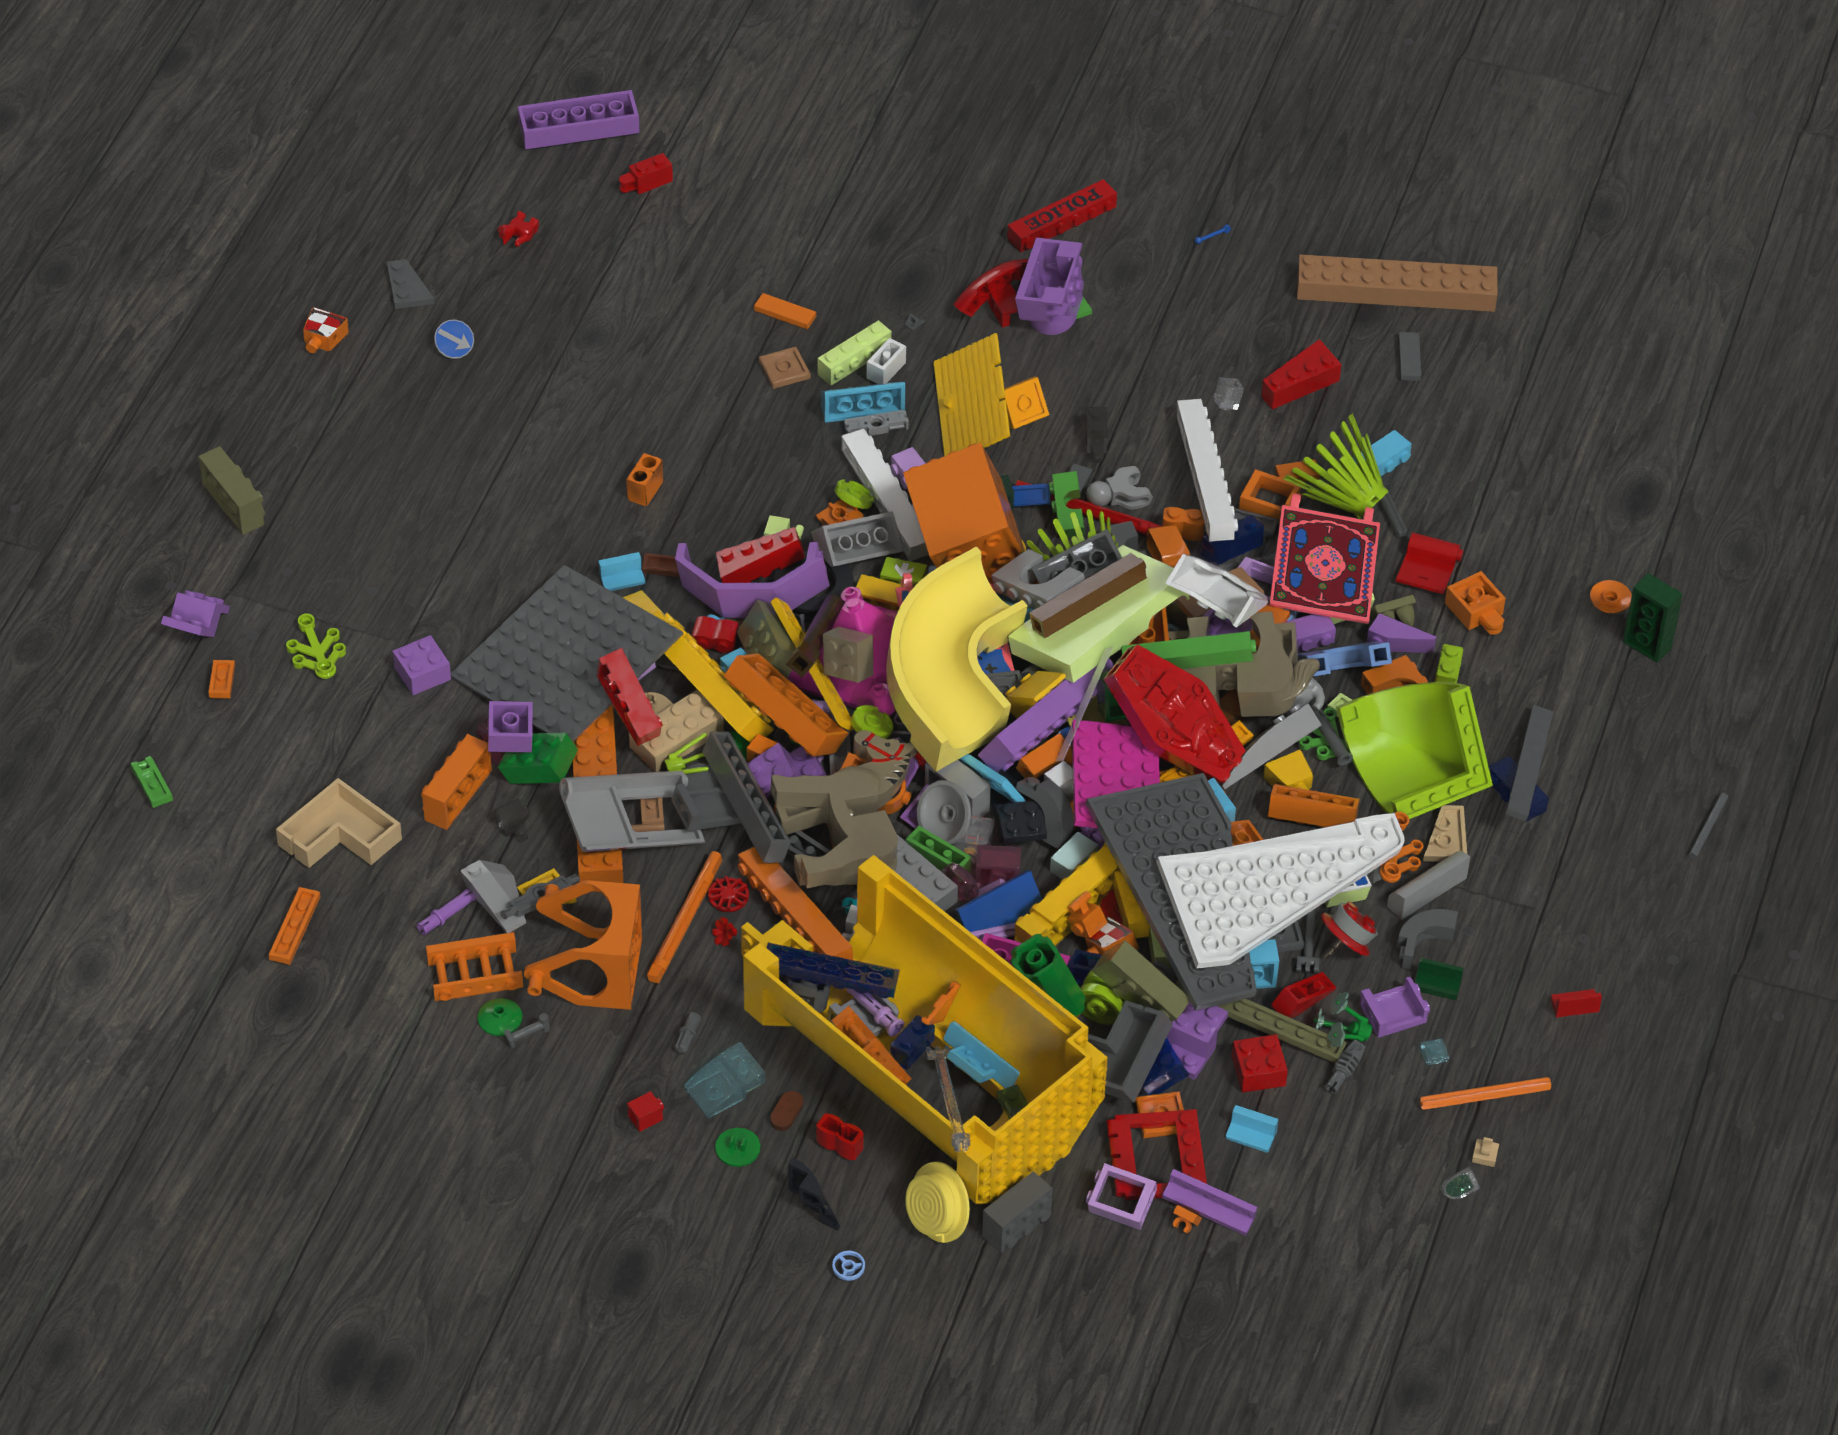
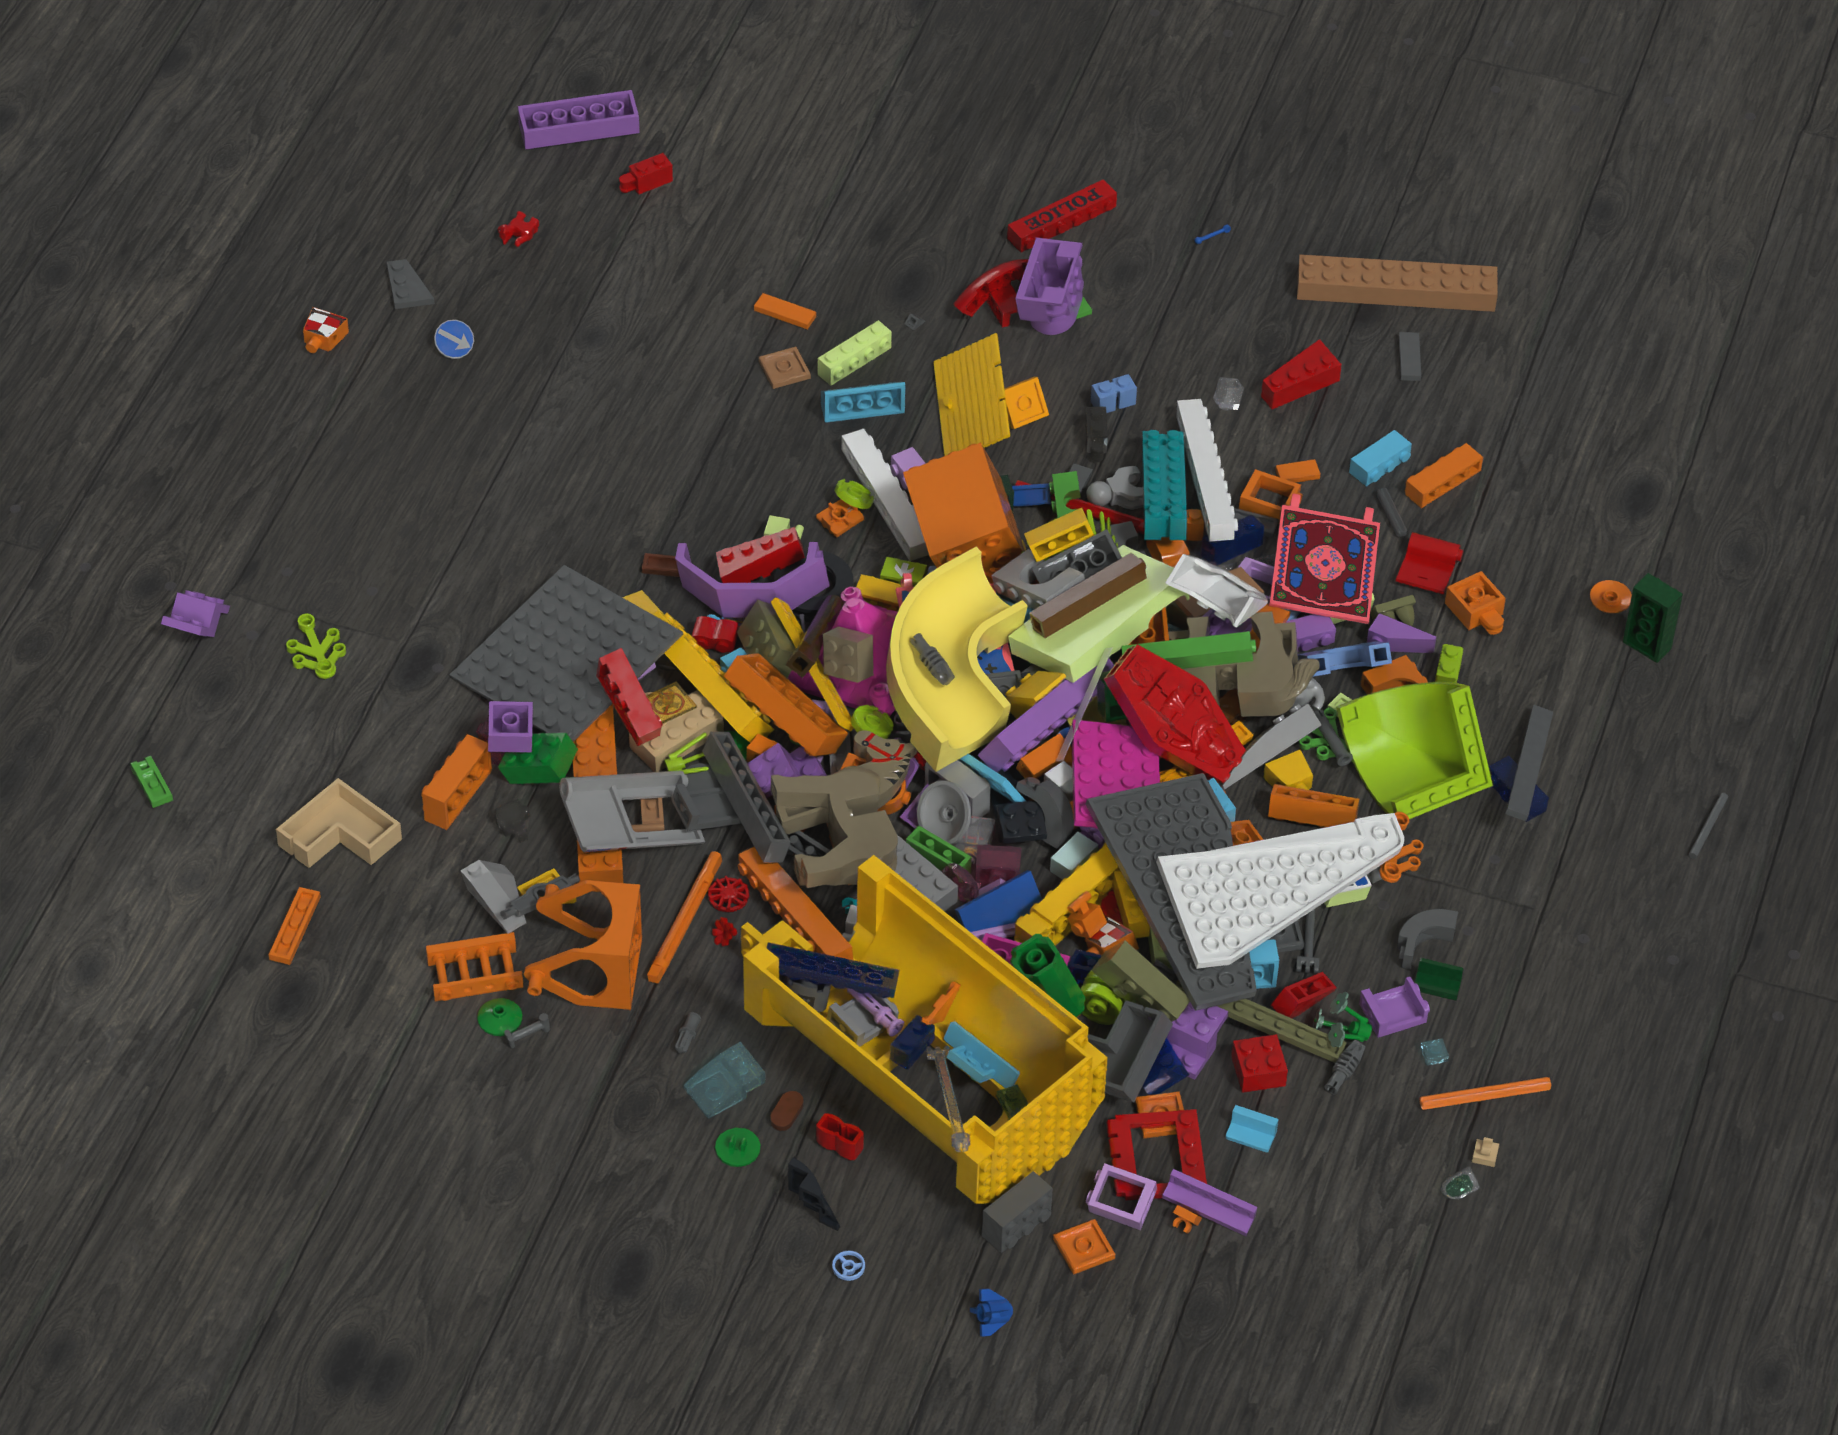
(222, 679): orange plate -> none
(231, 490): olive brick -> none
(421, 665): medium lavender brick -> none
(438, 917): medium lavender pin -> none
(621, 572): medium azure panel -> none
(636, 489): orange piece -> none
(645, 1111): red brick -> none
(670, 702): none -> clear yellow piece
(858, 539): light grey slope -> none
(858, 1032): orange fence -> none
(886, 361): white brick -> none
(889, 421): light grey piece -> none
(933, 660): none -> dark grey hinge
(938, 1202): light yellow piece -> none
(993, 1311): none -> blue brick
(1059, 534): none -> yellow brick
(1084, 1246): none -> orange tile
(1105, 393): none -> medium blue piece
(1164, 485): none -> teal brick
(1349, 928): piece -> none
(1359, 487): lime plant -> none
(1429, 885): light grey brick -> none
(1443, 475): none -> orange brick
(1448, 834): tan wing -> none
(1576, 1003): red panel -> none

